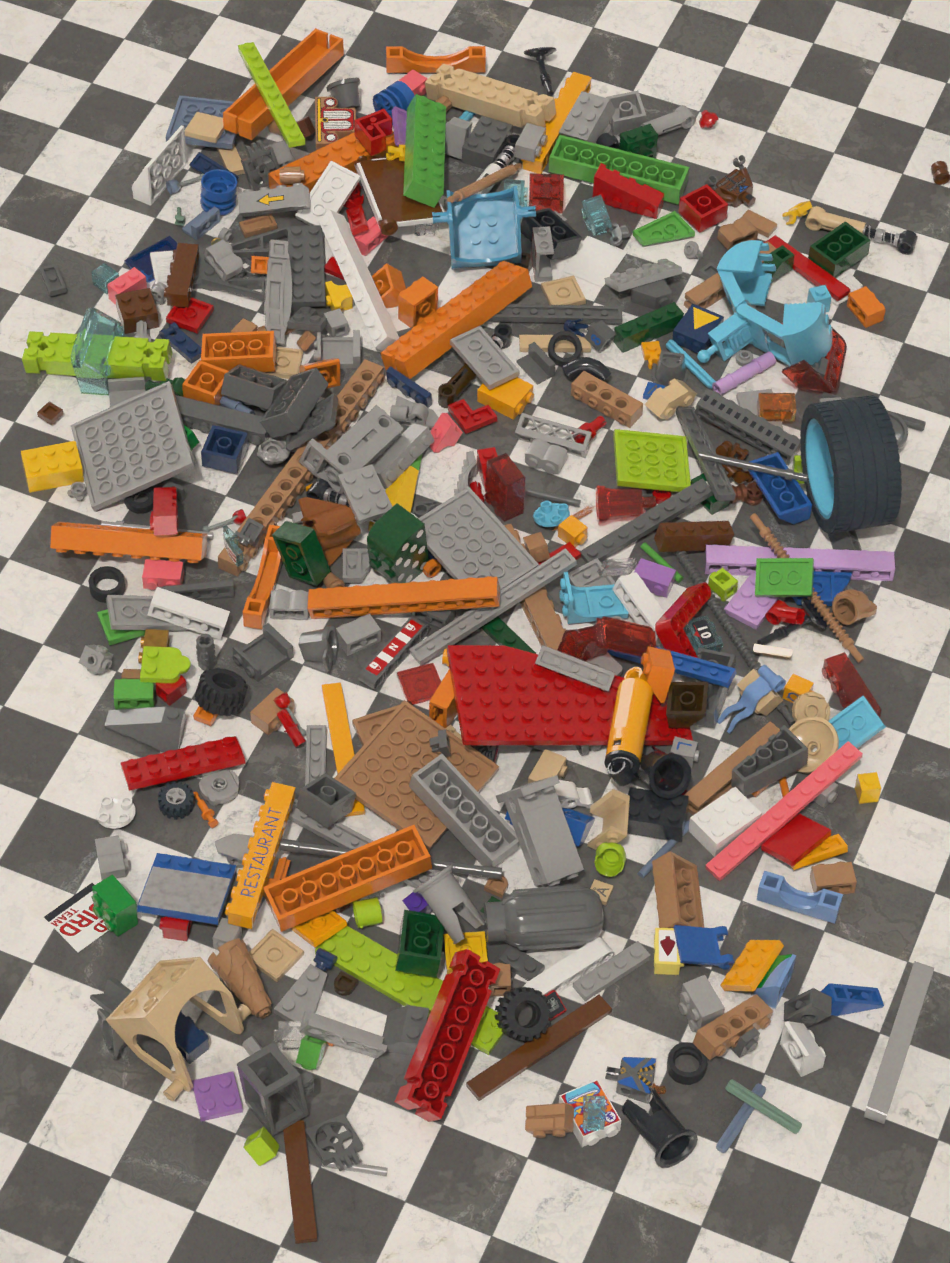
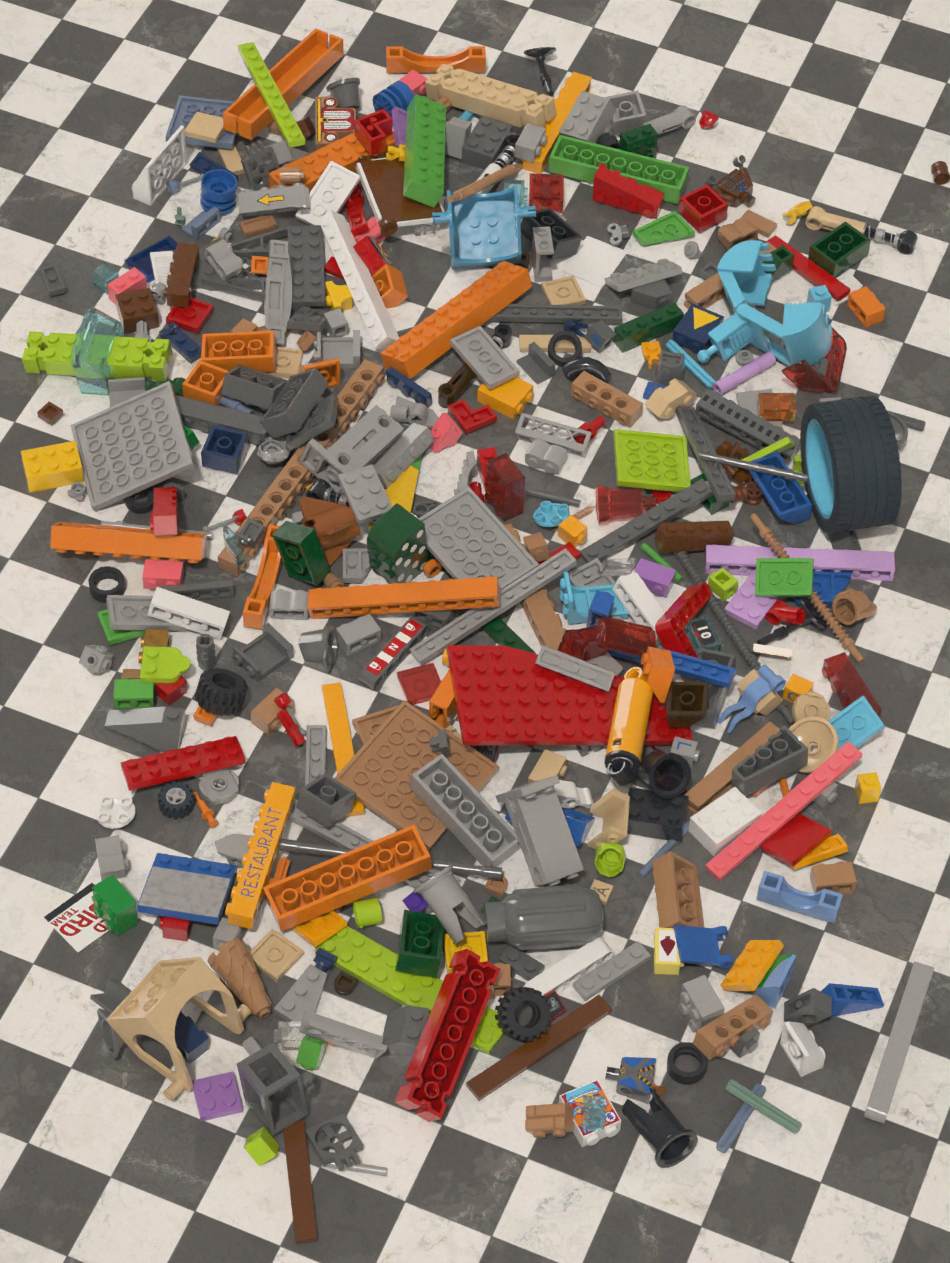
(371, 254): none -> red brick
(417, 302): orange brick -> none
(597, 215): clear light blue brick -> none
(601, 606): none -> blue brick
(780, 446): none -> lime tile

